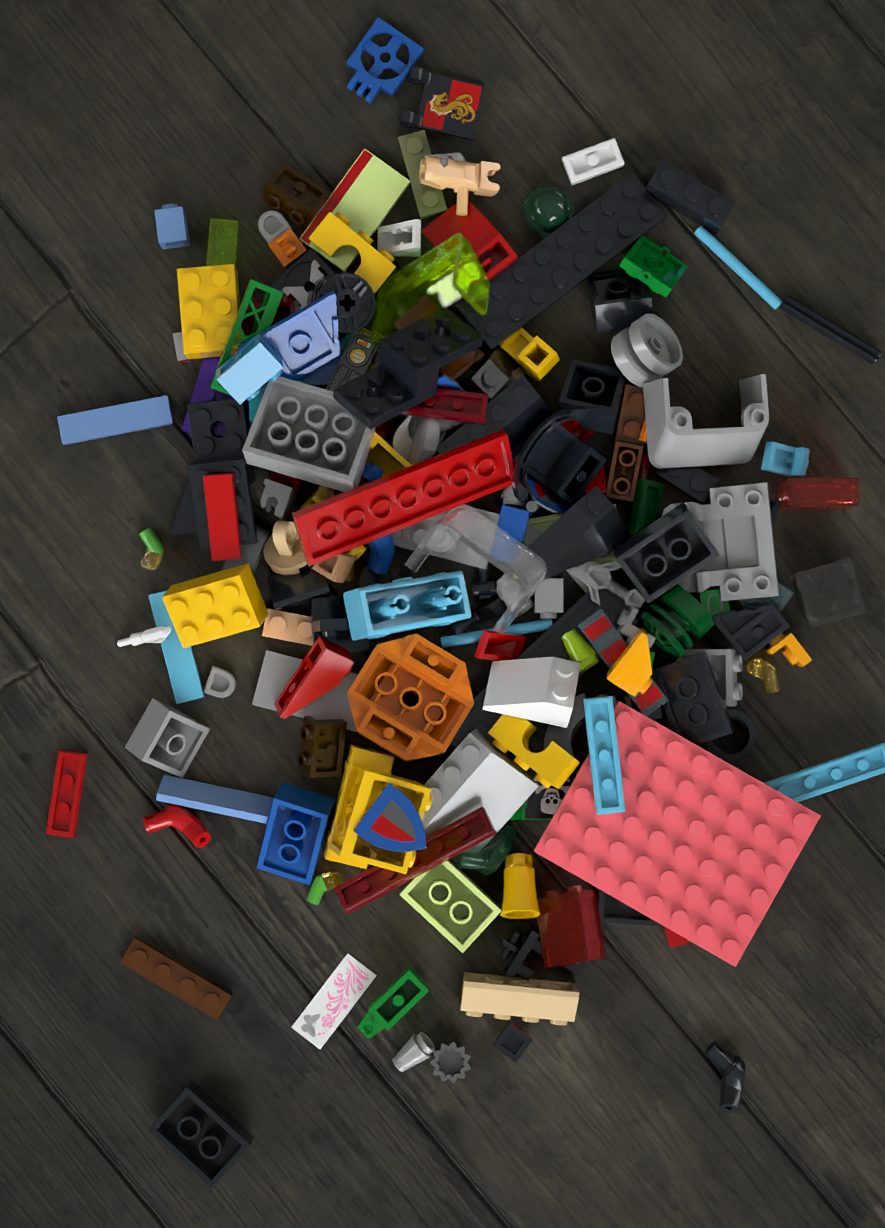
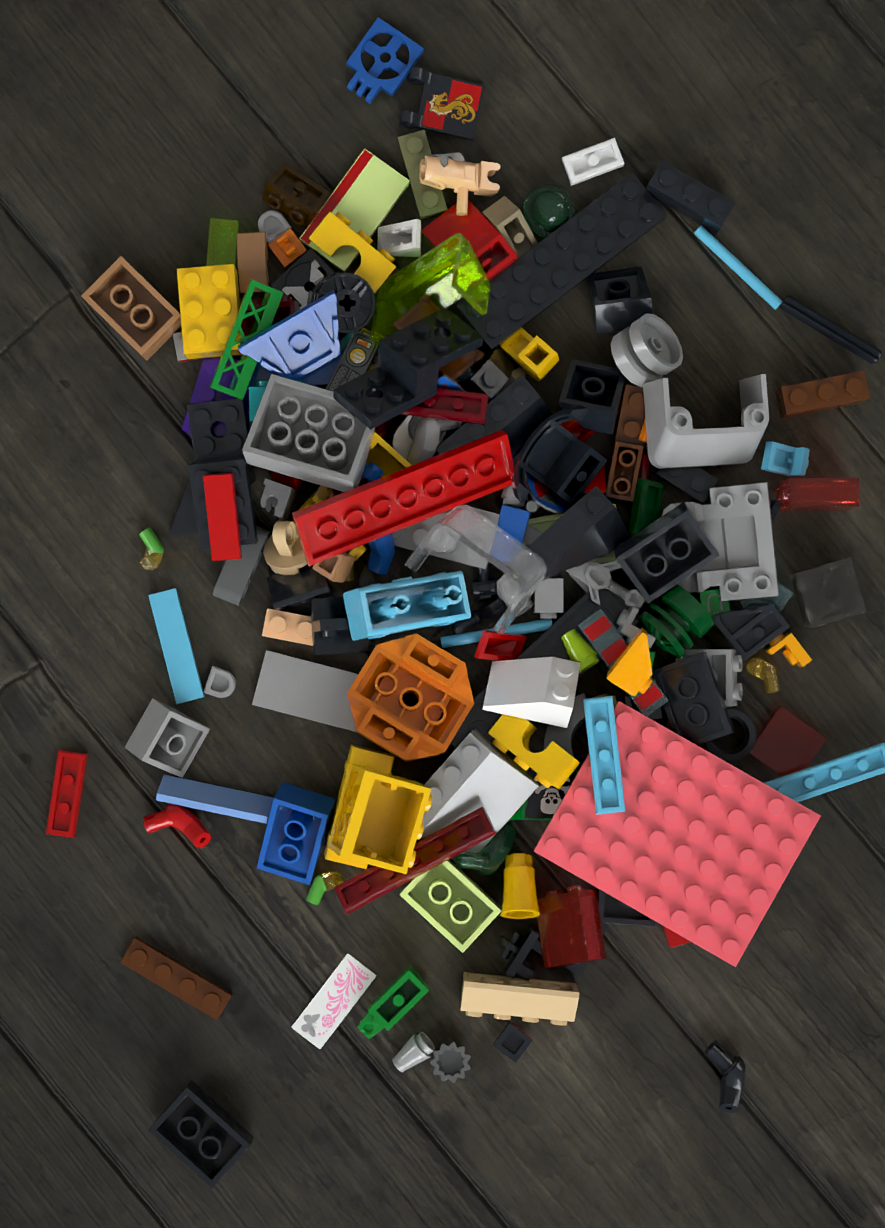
(115, 420): medium blue tile -> none
(133, 308): none -> medium nougat brick
(152, 635): white hand -> none
(172, 226): medium blue brick -> none
(215, 605): yellow brick -> none
(250, 369): brick -> none
(252, 259): none -> medium nougat slope
(316, 675): red slope -> none
(321, 747): dark brown bracket -> none
(393, 823): blue shield -> none
(511, 225): none -> dark tan slope
(652, 267): green plate -> none
(786, 743): none -> clear red tile
(822, 394): none -> reddish brown brick

